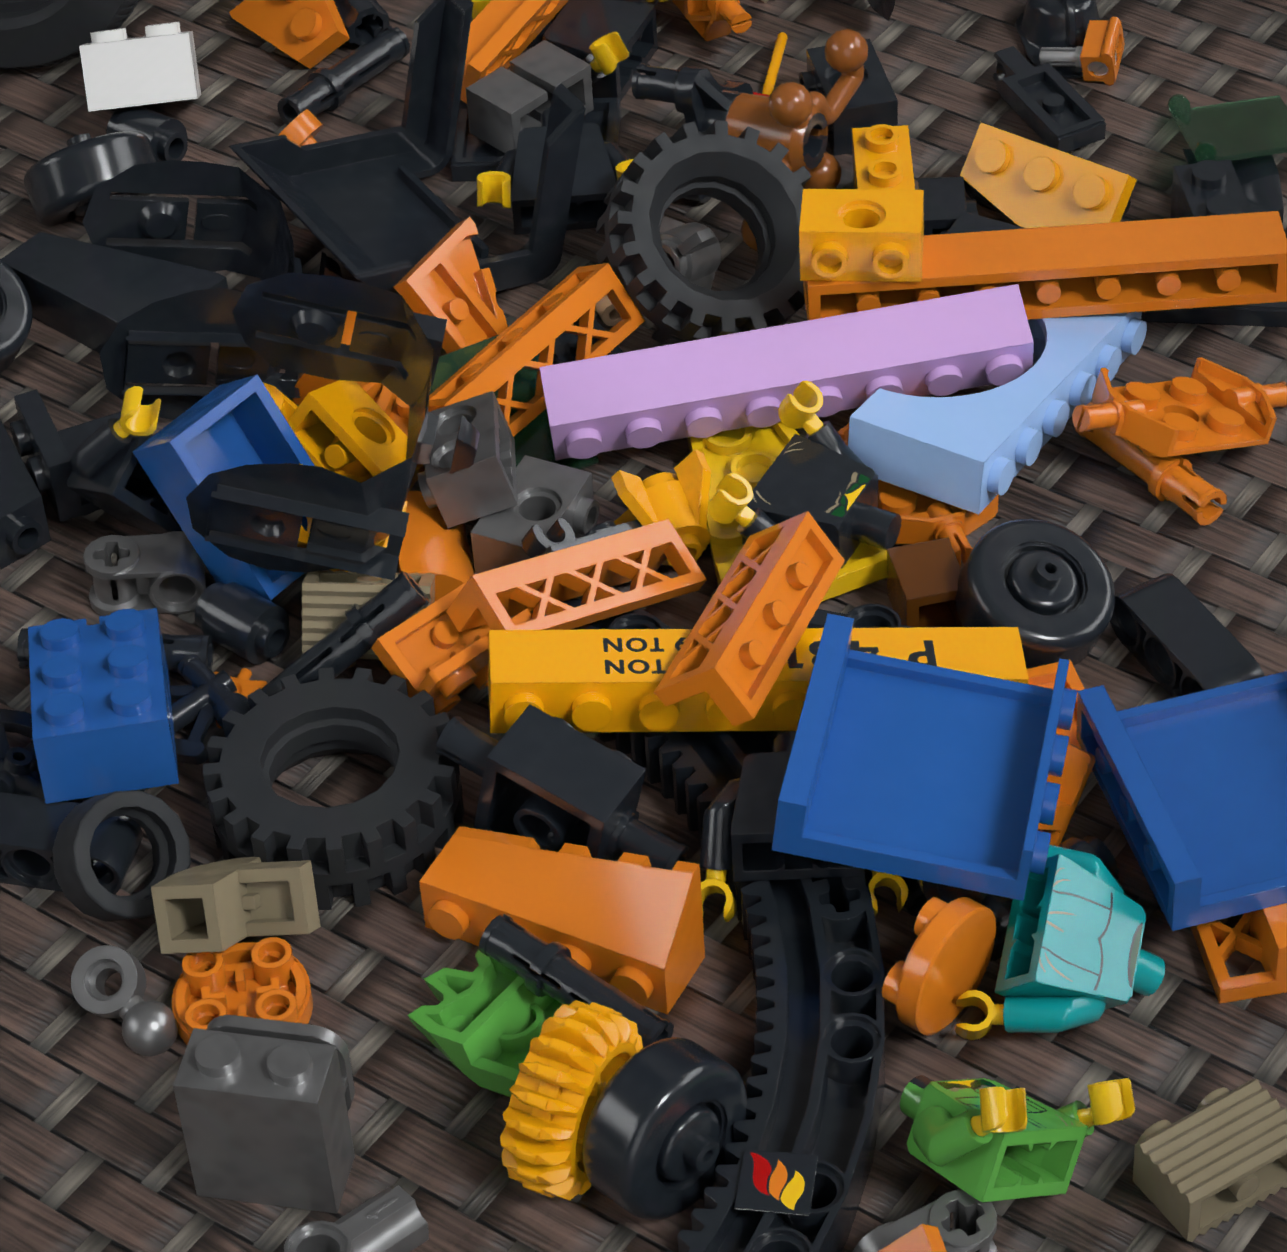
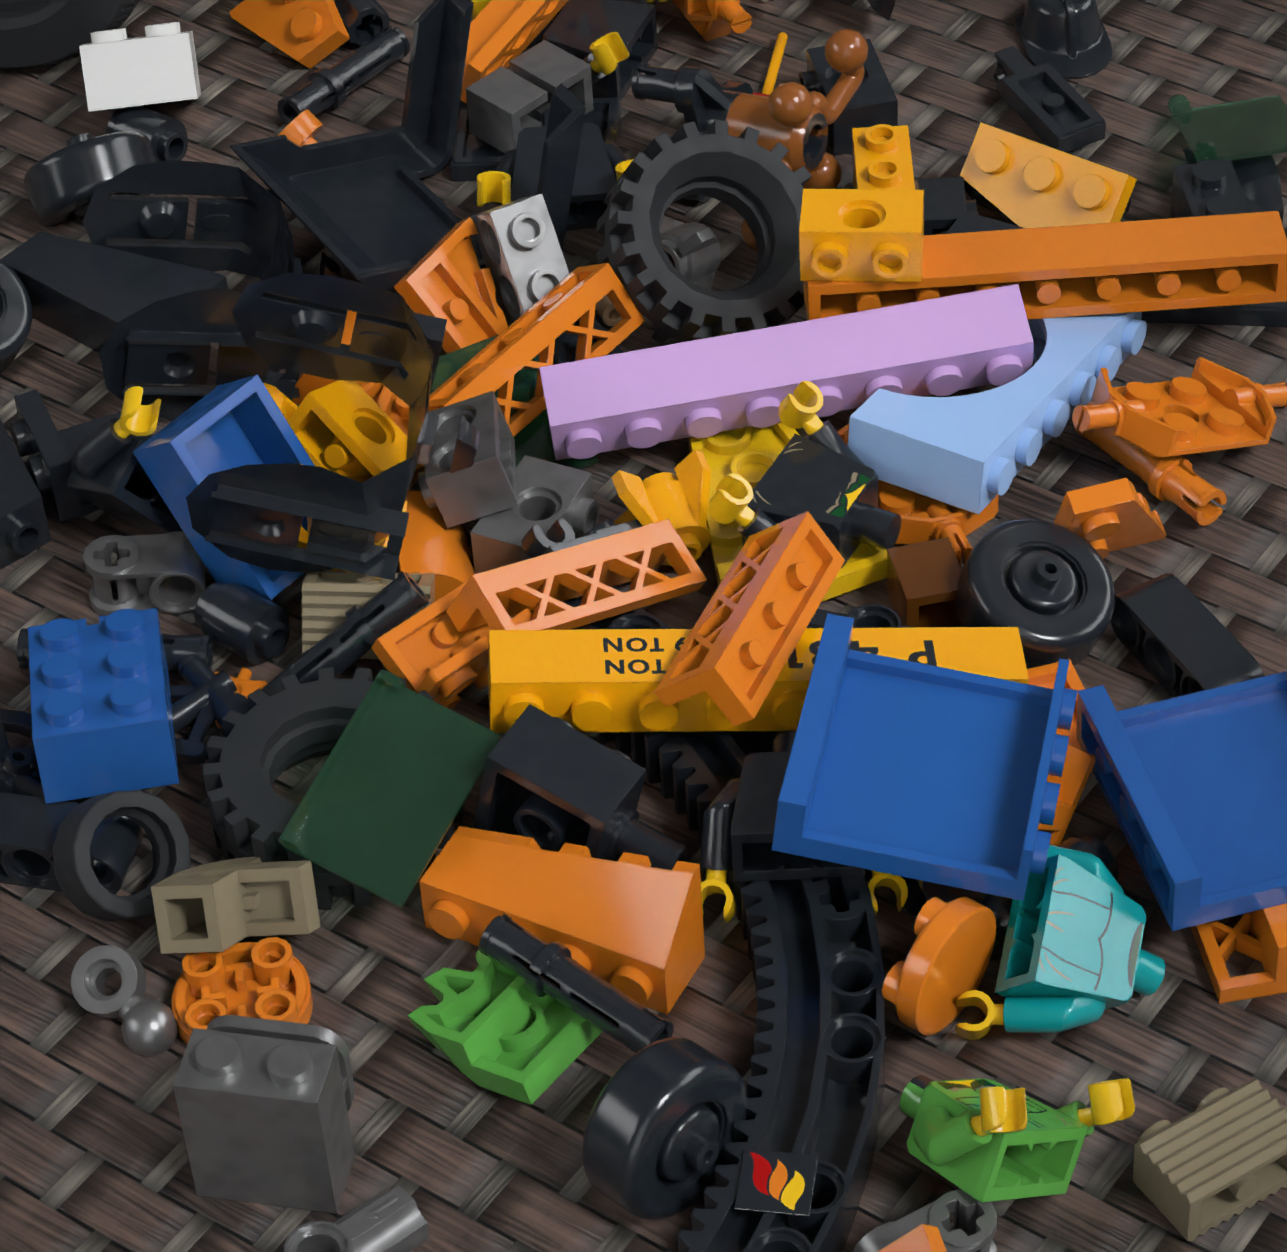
(389, 790): none -> clear green piece
(521, 253): none -> flat silver brick
(557, 1092): light orange gear -> none
(1097, 57): orange piece -> none
(1110, 516): none -> orange wing

